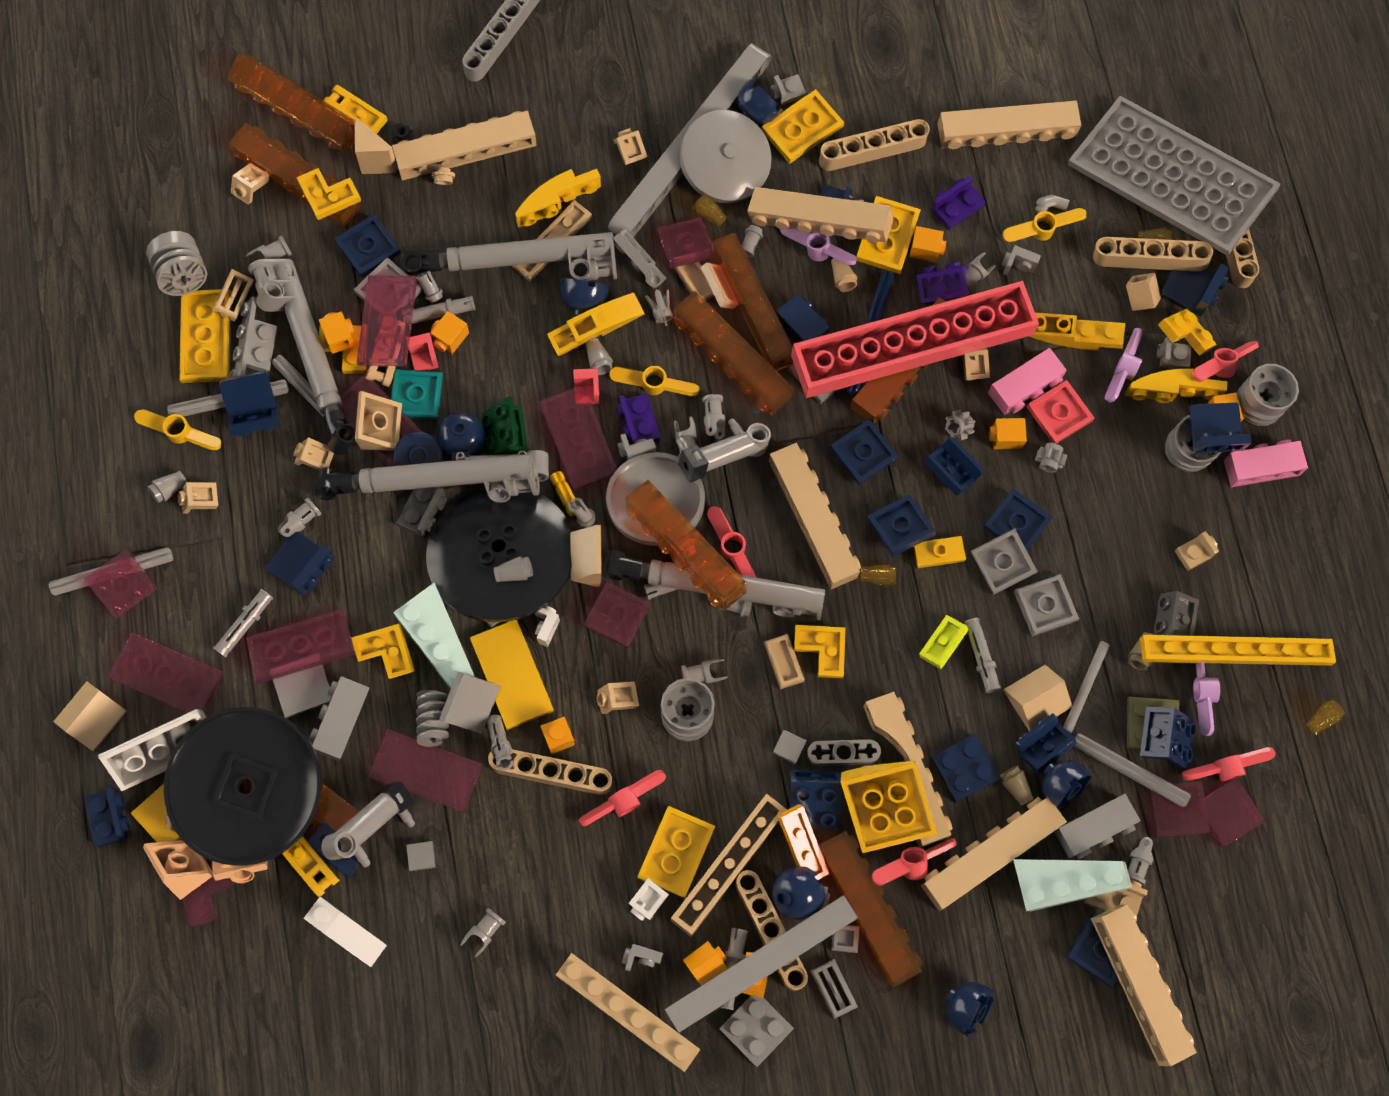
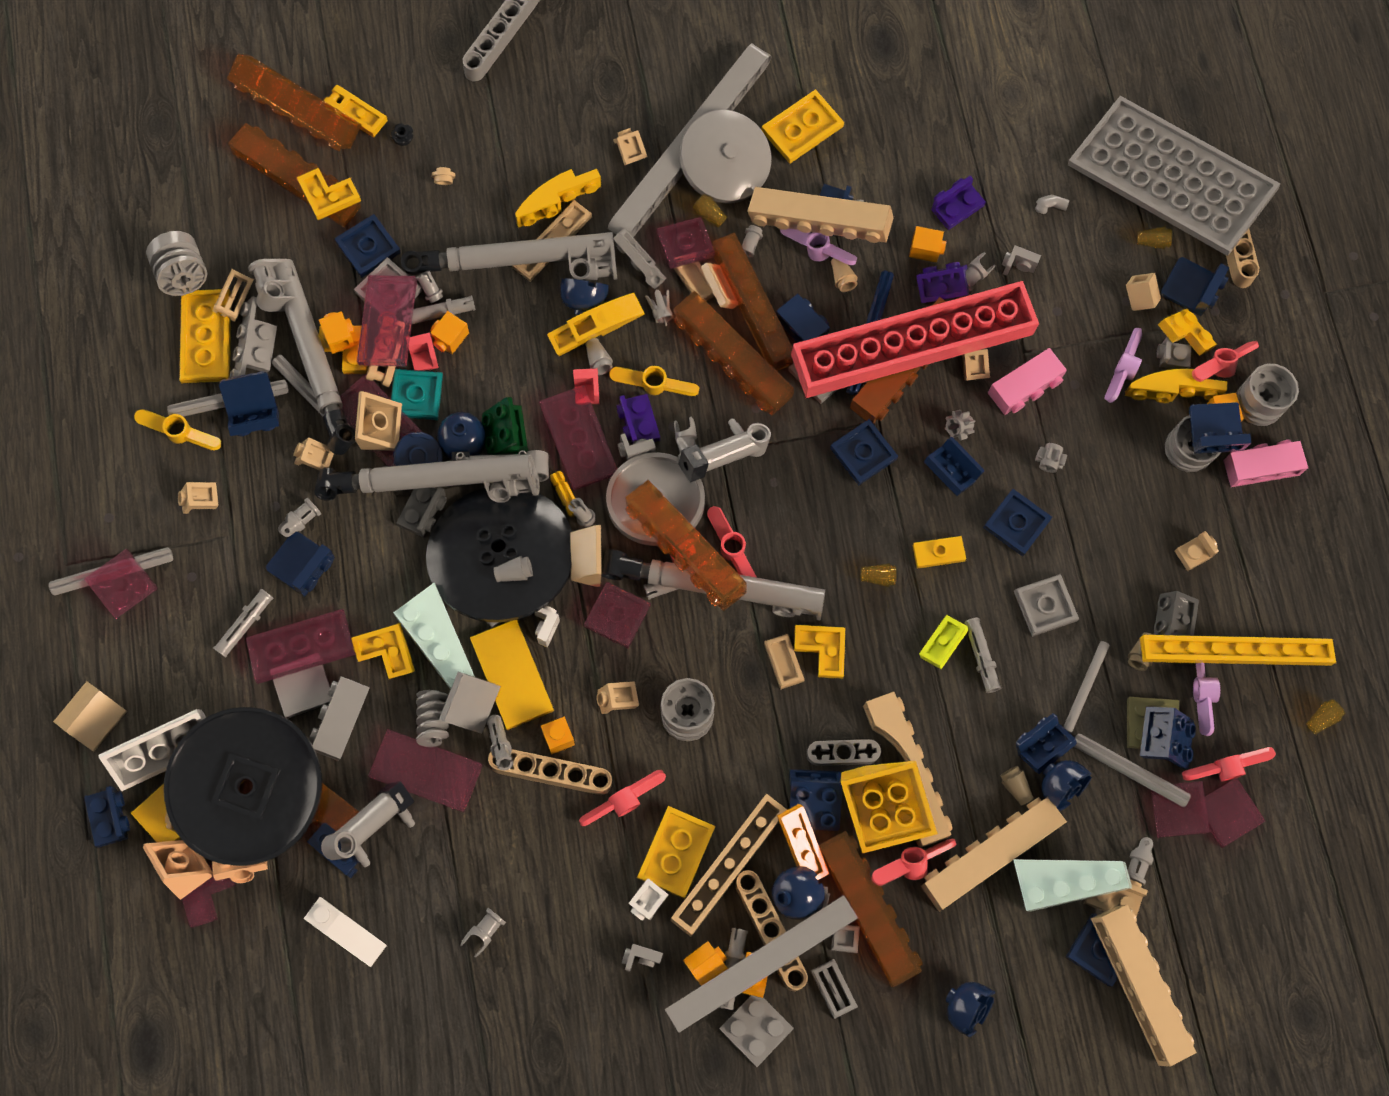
(165, 674): clear pink tile -> none
(166, 486): light grey cone -> none
(248, 181): tan bracket -> none
(274, 250): light grey piece -> none
(308, 864): yellow plate -> none
(373, 152): tan slope -> none
(421, 856): light grey tile -> none
(464, 144): tan brick -> none
(627, 1012): tan brick -> none
(701, 672): light grey piece -> none
(714, 417): light grey piece -> none
(741, 607): light grey pin -> none
(757, 104): dark blue cylinder -> none
(787, 89): light grey bracket -> none
(789, 746): light grey tile -> none
(814, 515): tan brick -> none
(880, 137): tan beam -> none
(891, 254): yellow plate -> none
(901, 525): dark blue plate -> none
(965, 768): dark blue plate -> none
(1004, 561): light grey tile -> none
(1008, 433): light orange brick -> none
(1009, 124): tan brick -> none
(1031, 228): yellow piece -> none
(1039, 696): tan slope -> none
(1060, 412): coral plate -> none
(1080, 334): yellow slope -> none
(1097, 827): light grey brick -> none
(1162, 248): tan beam -> none

